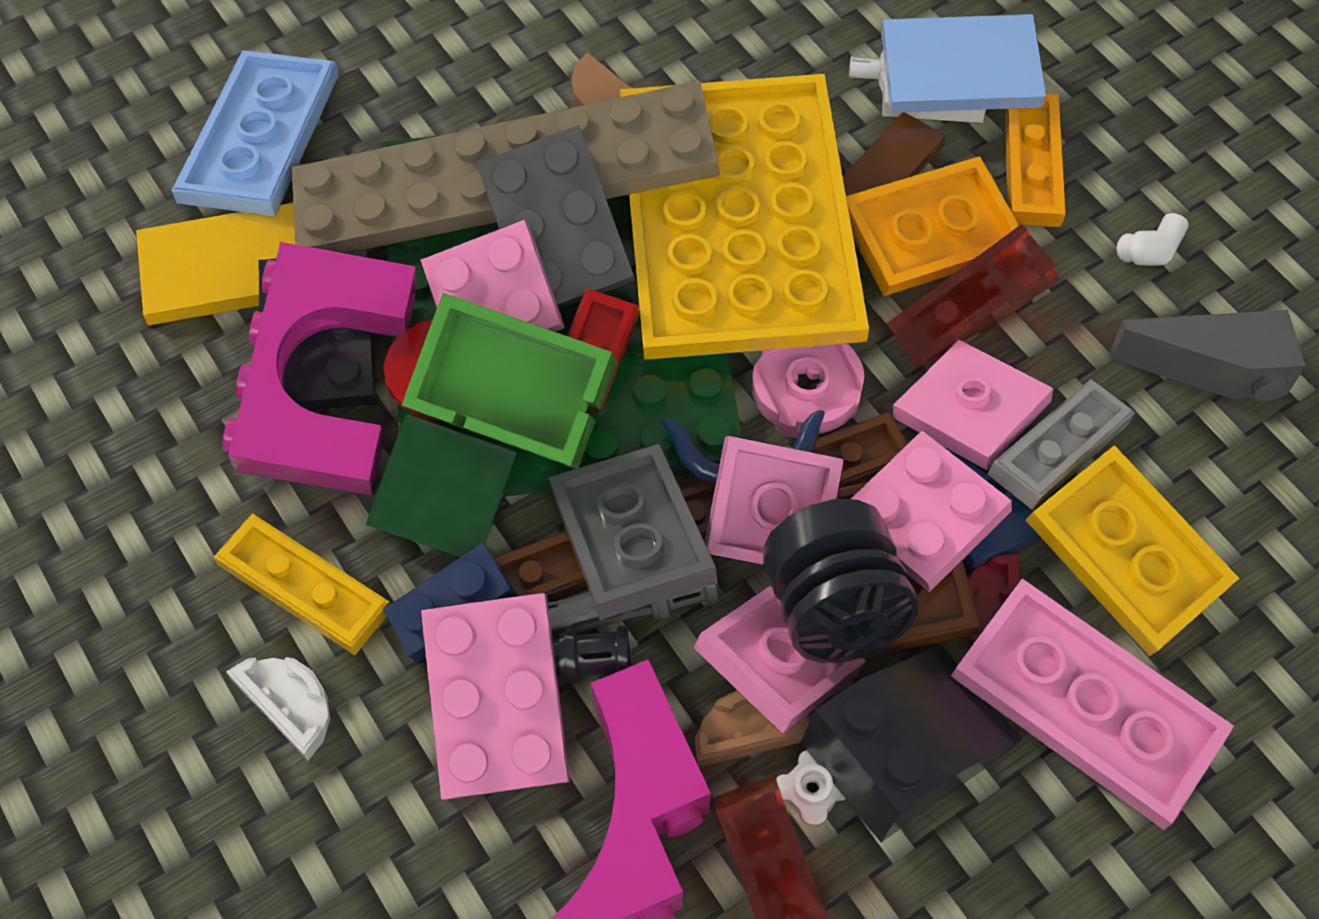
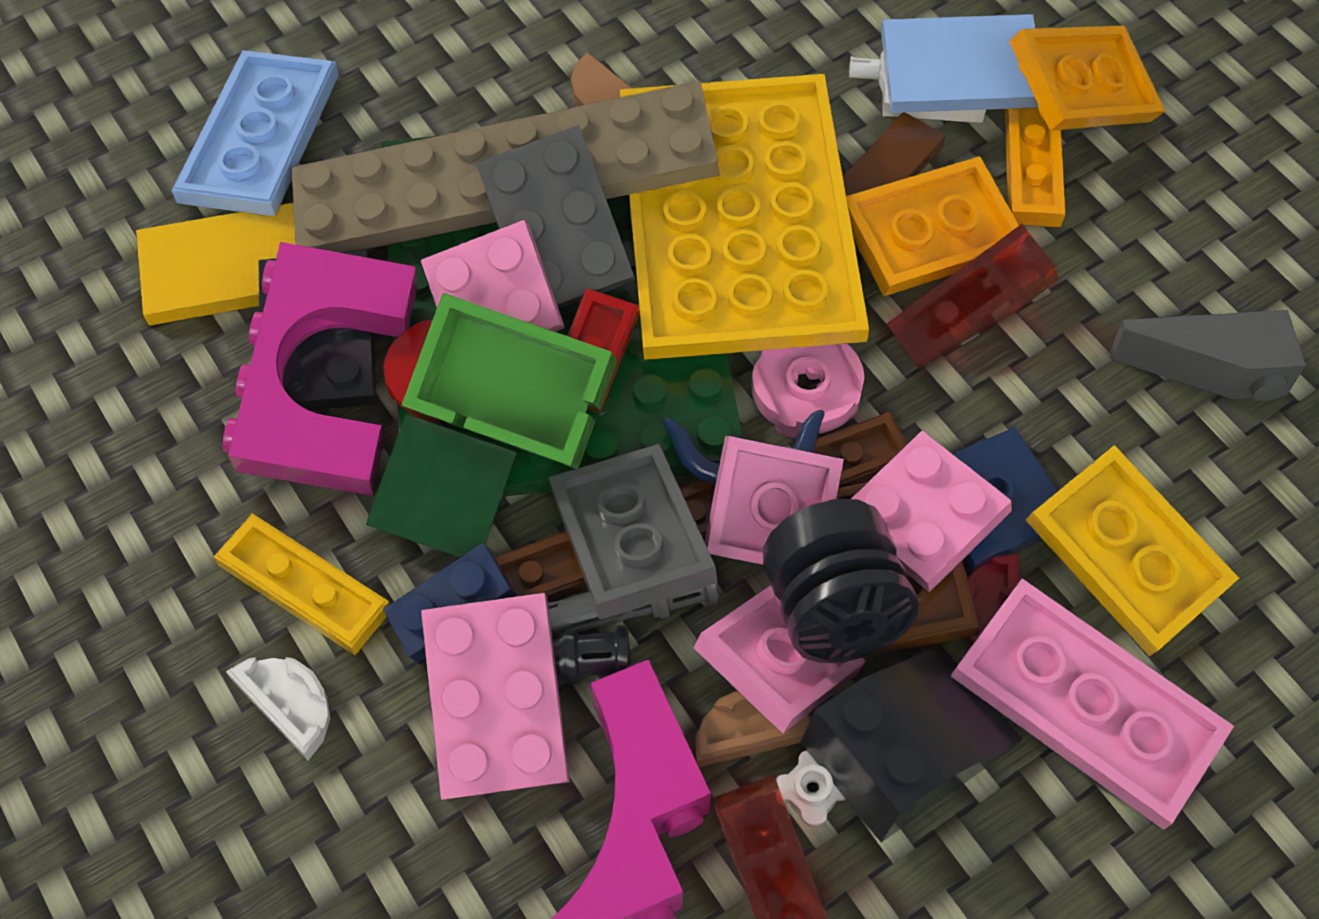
(973, 404): bright pink plate -> none
(1061, 444): light grey tile -> none
(1086, 76): none -> light orange plate
(1153, 247): white arm -> none

